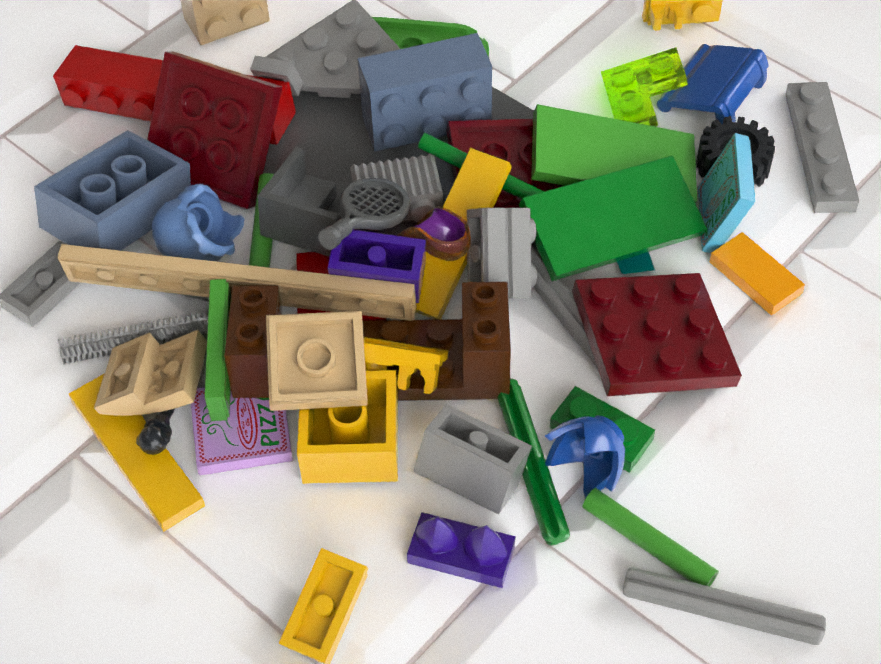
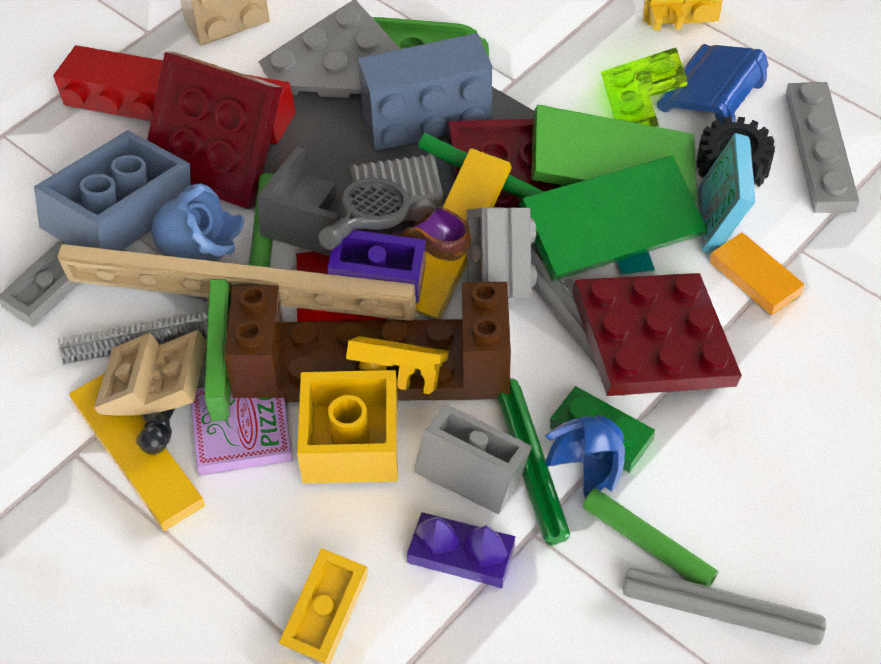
(279, 69): light grey plate -> none
(316, 360): tan tile -> none

